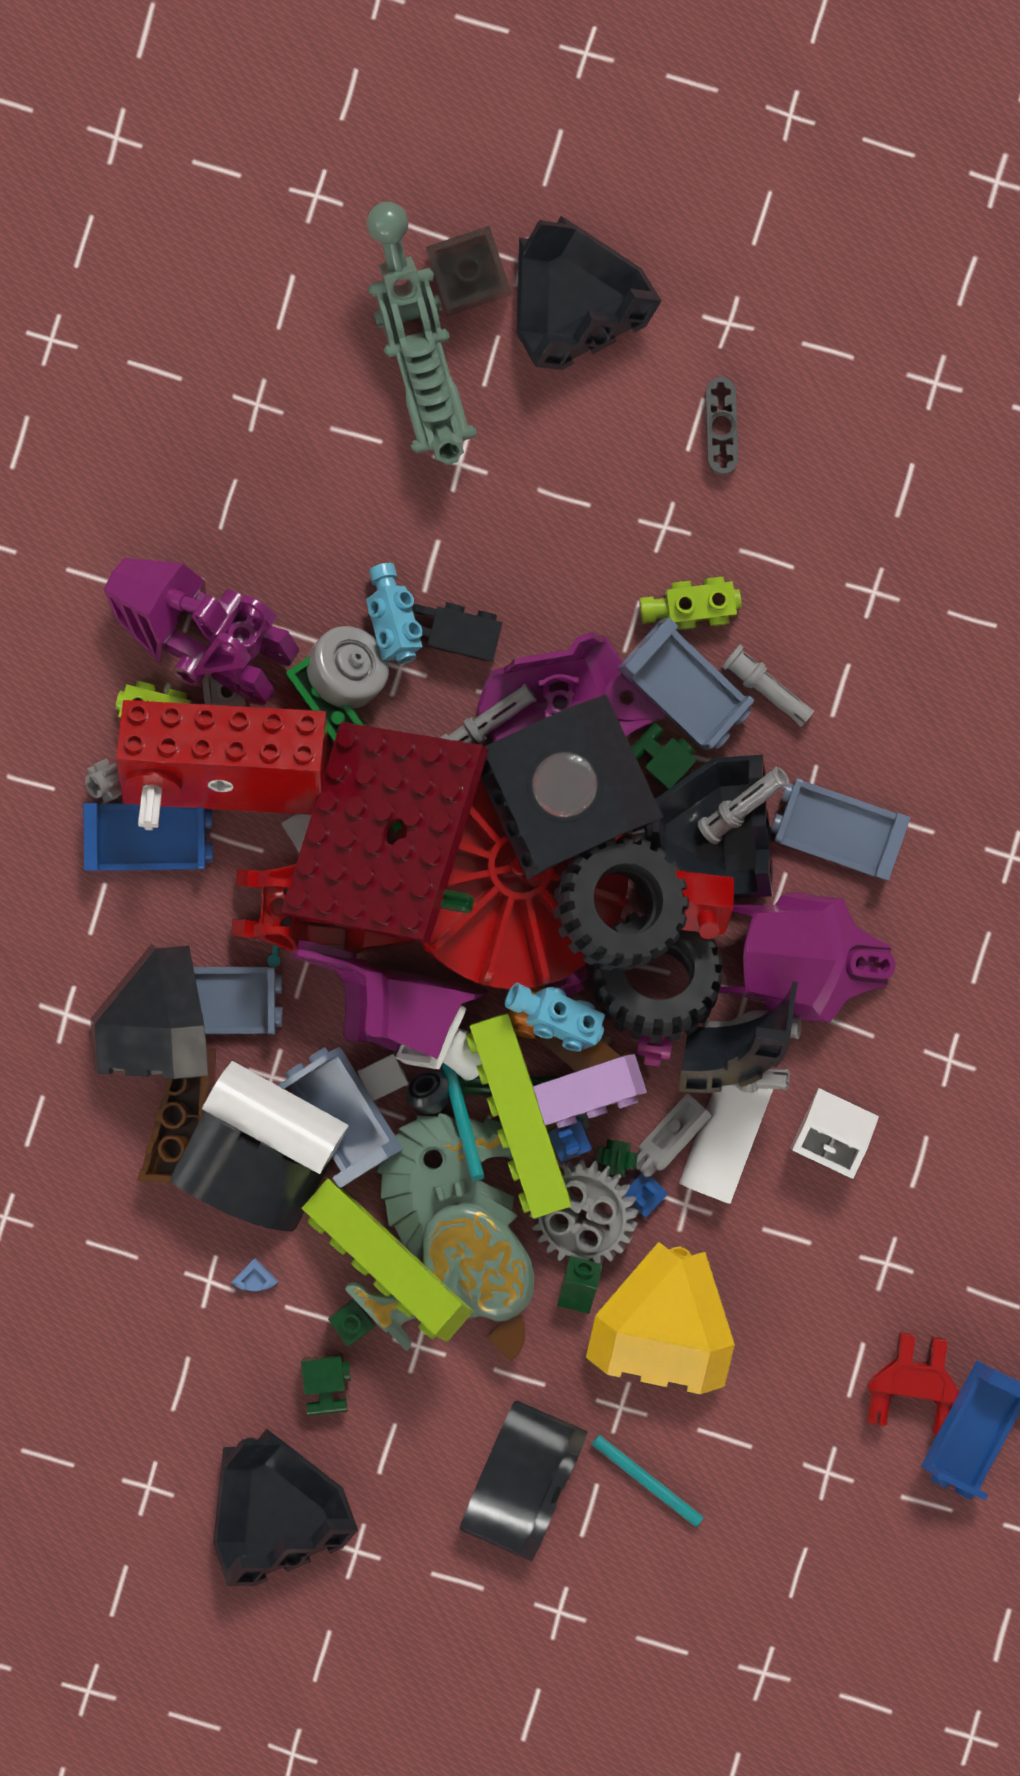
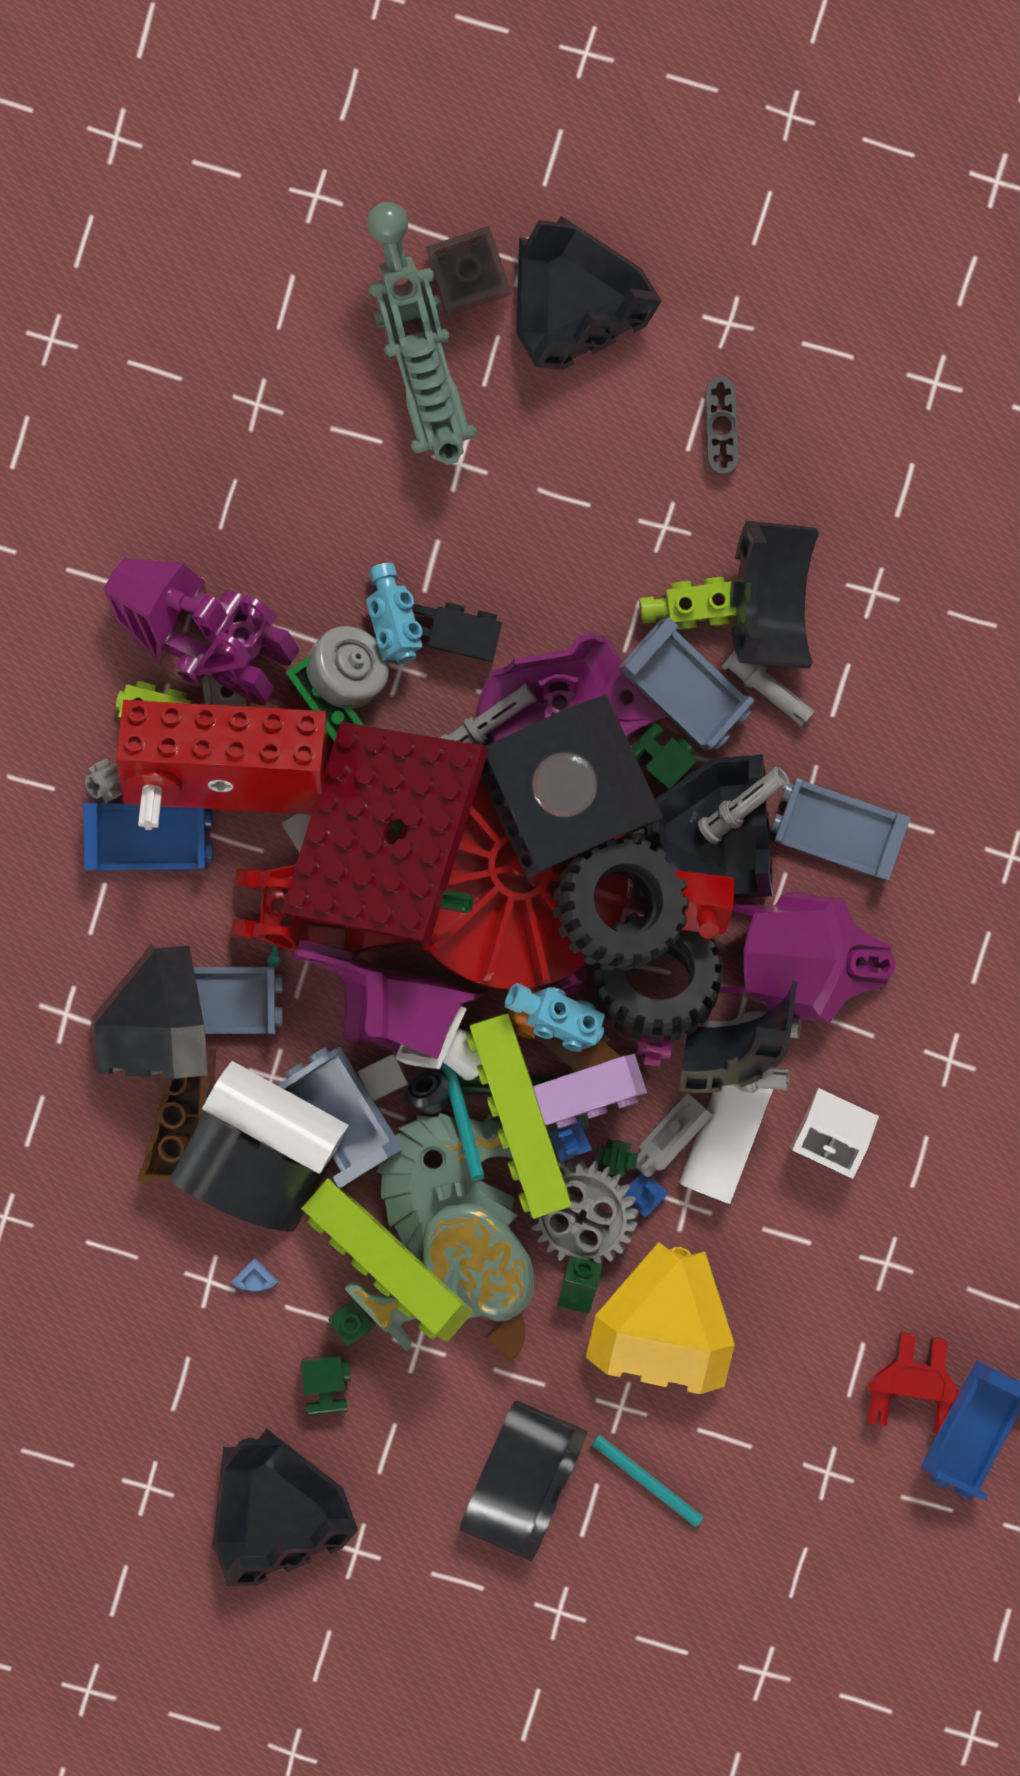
(772, 594): none -> black panel

